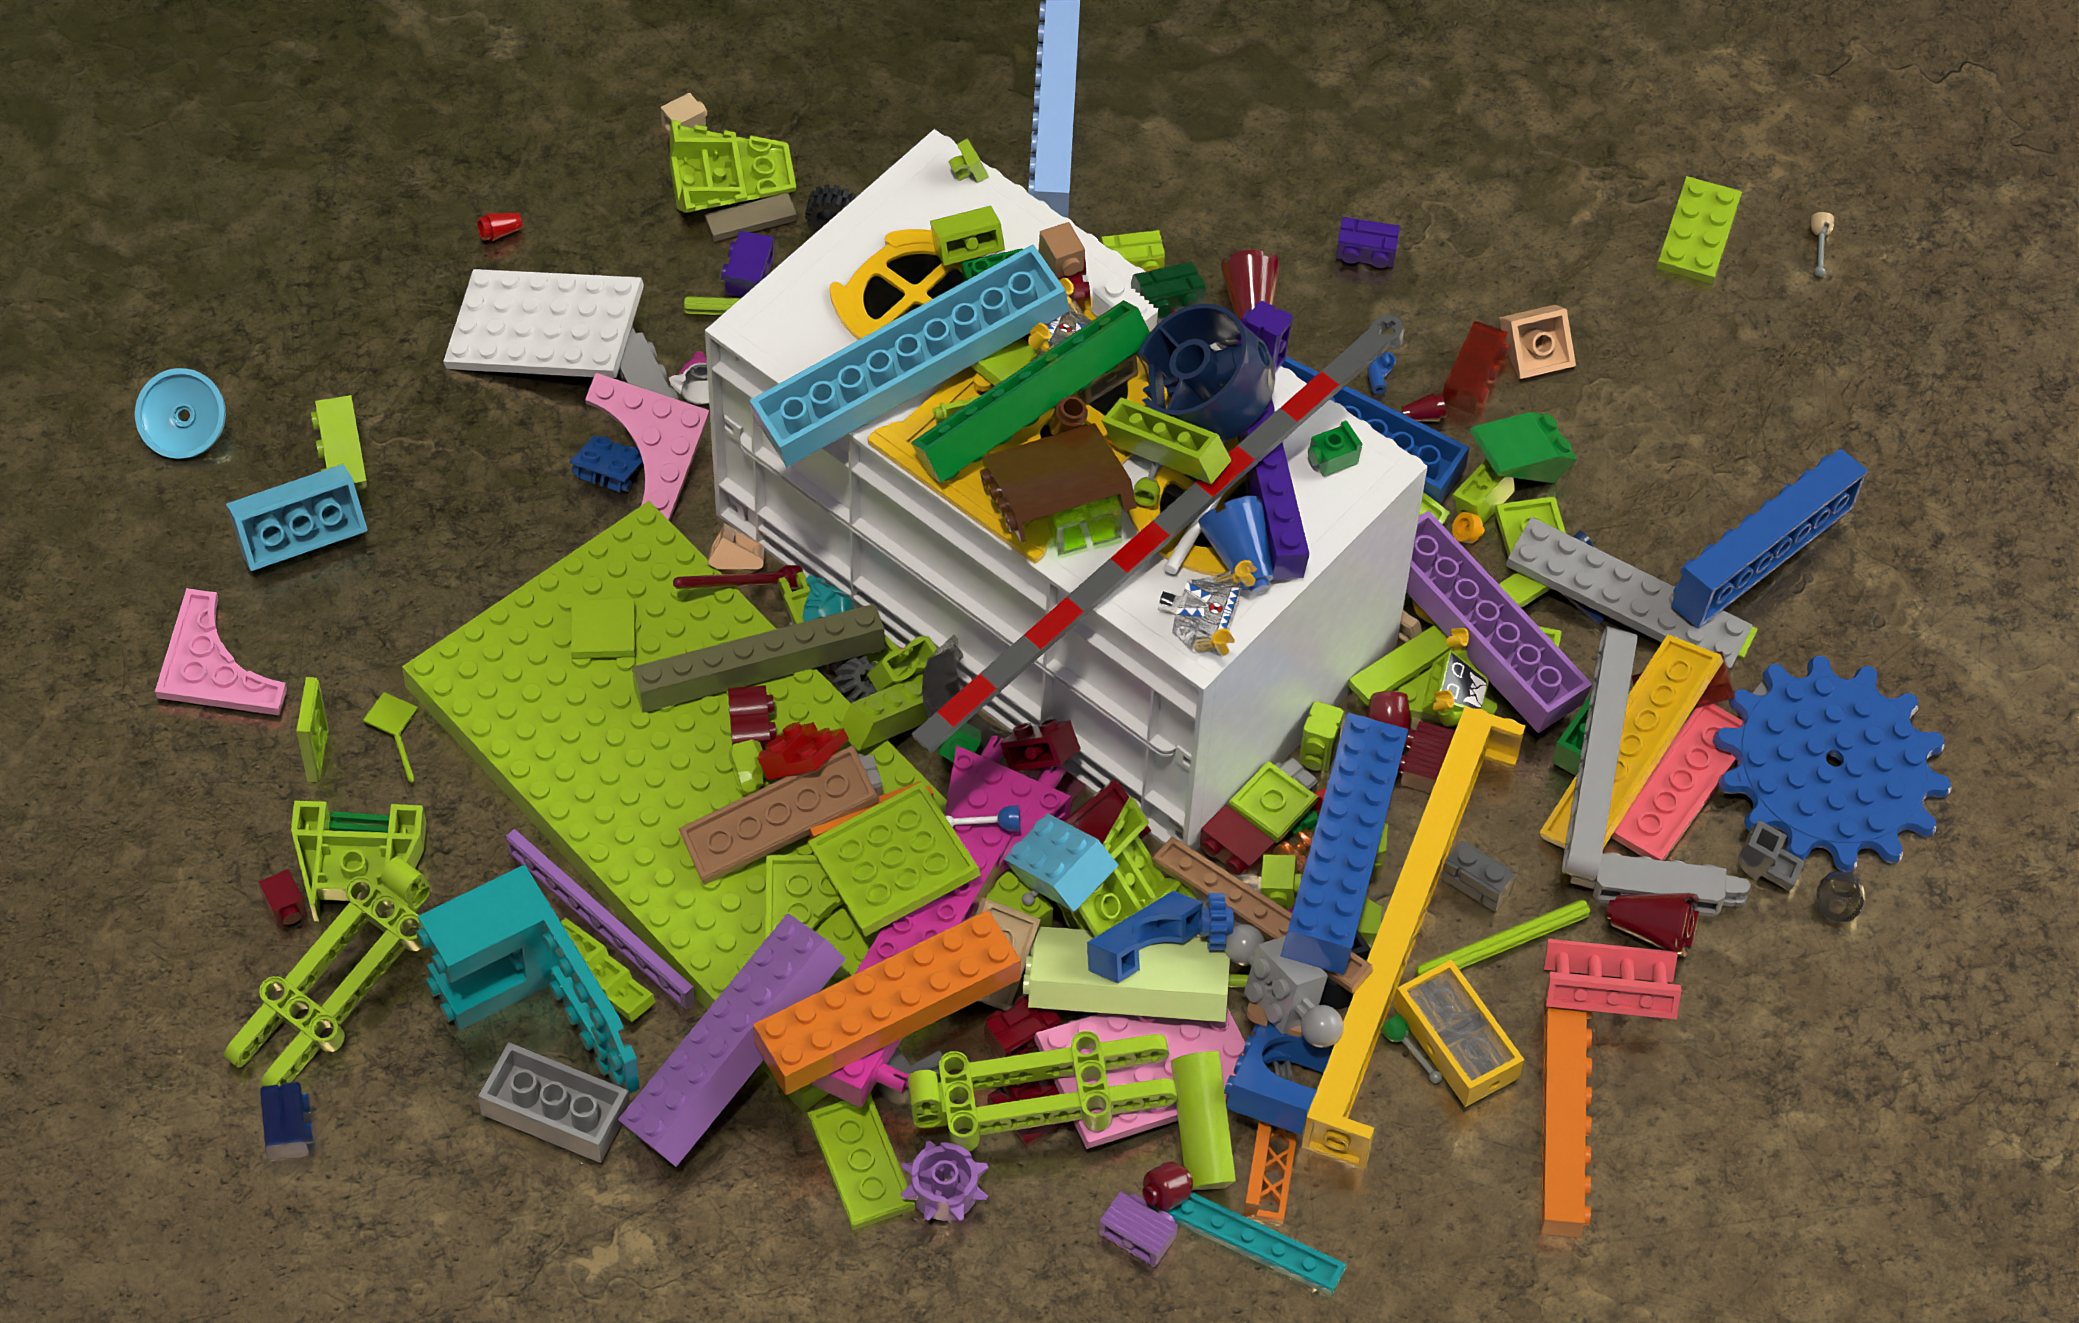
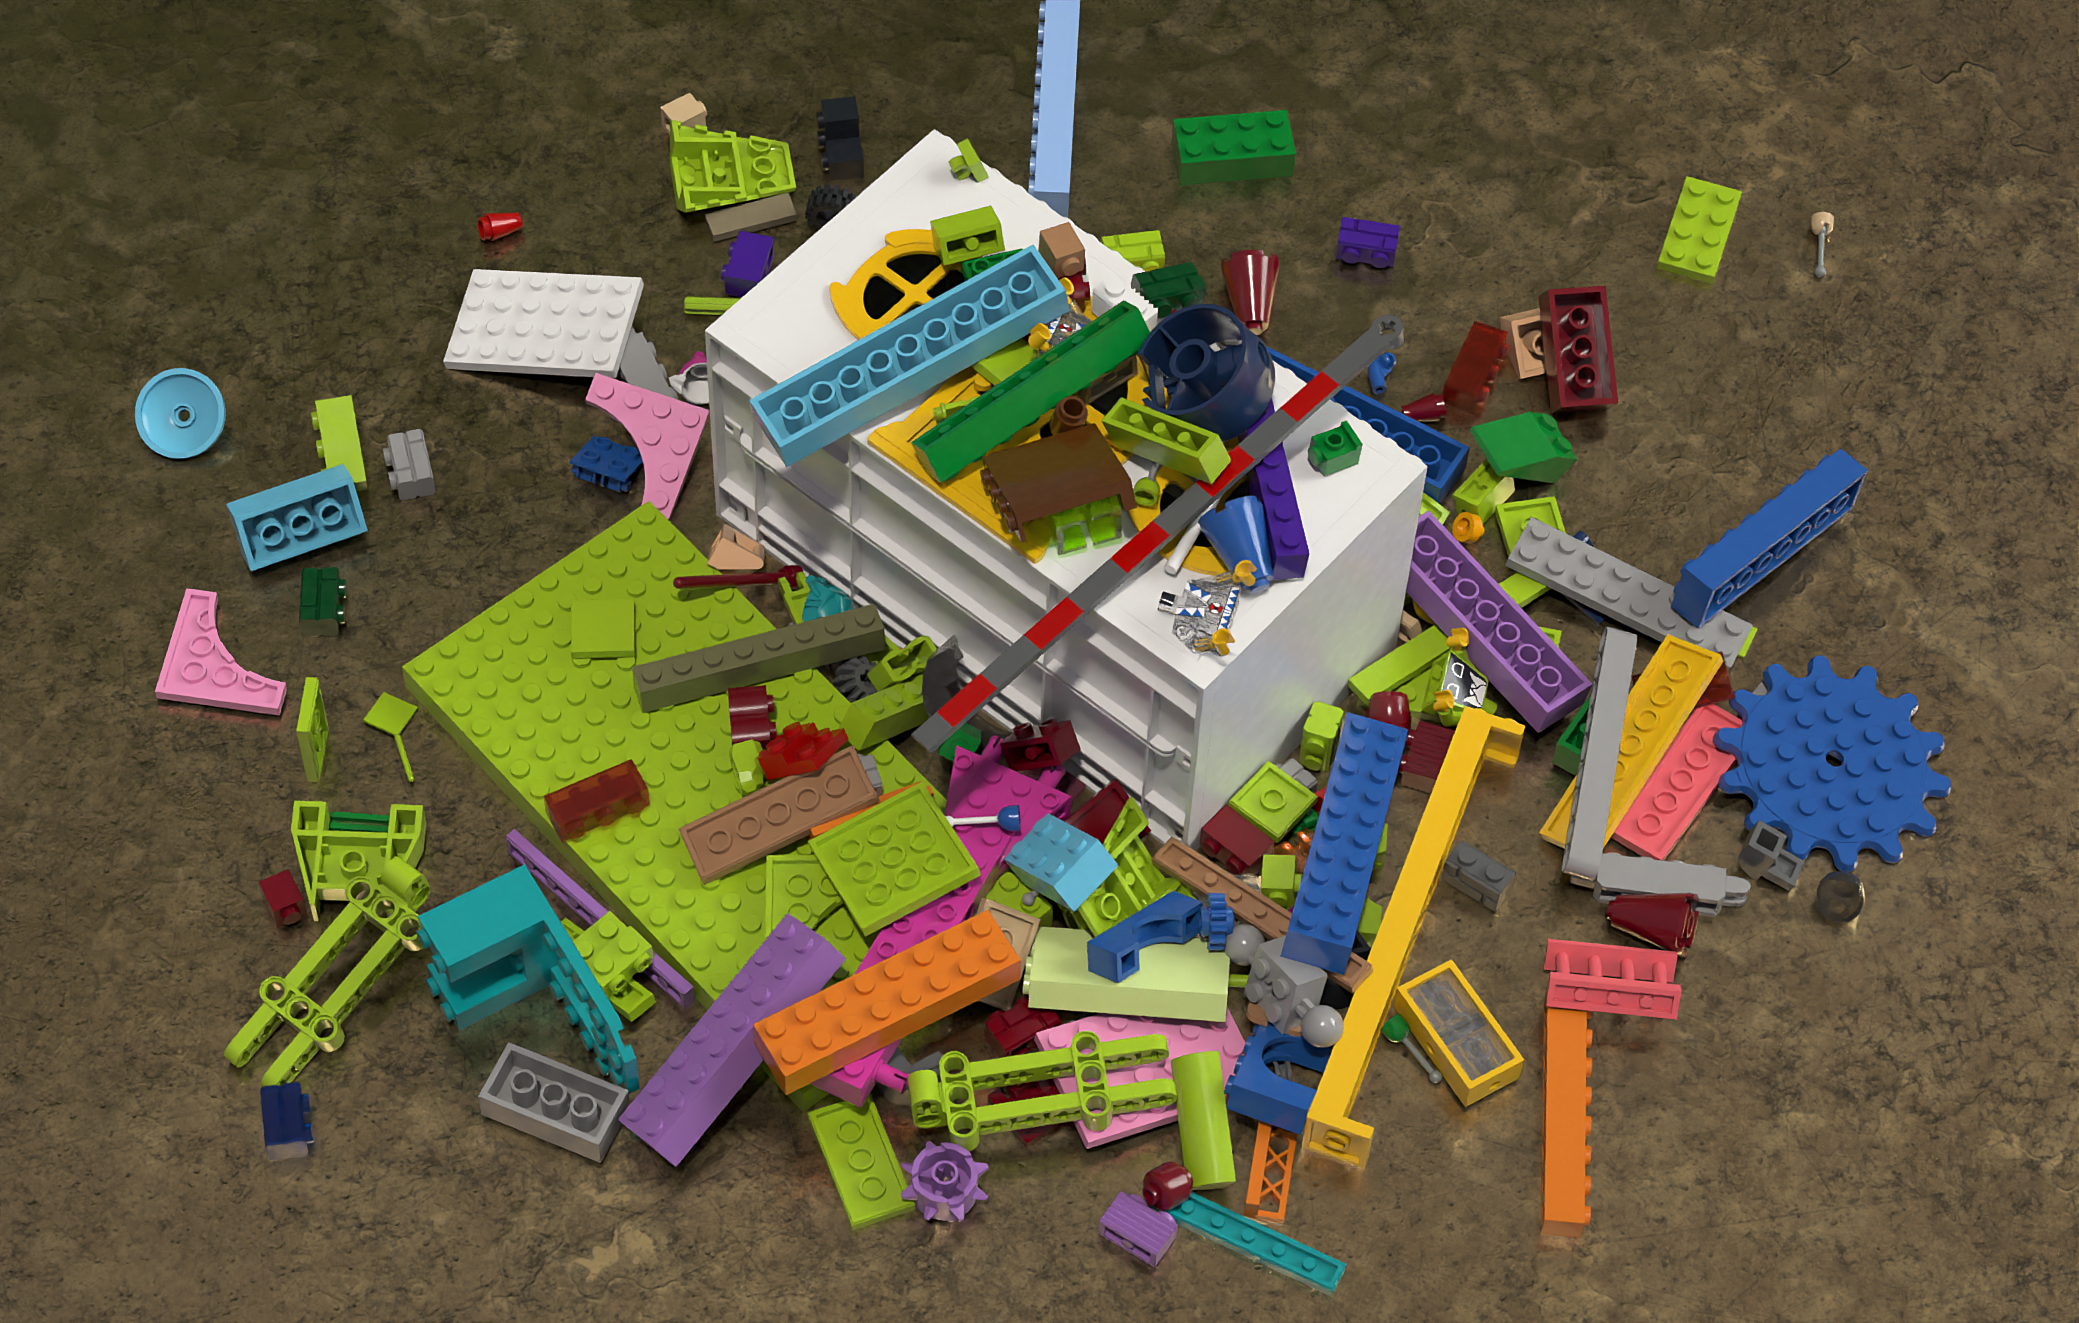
(321, 602): none -> dark green brick
(410, 465): none -> light grey brick
(596, 800): none -> clear red brick
(613, 952): none -> lime plate
(840, 138): none -> black brick
(1233, 147): none -> green brick
(1272, 327): dark purple brick -> none
(1510, 937): lime axle -> none
(1578, 349): none -> dark red brick

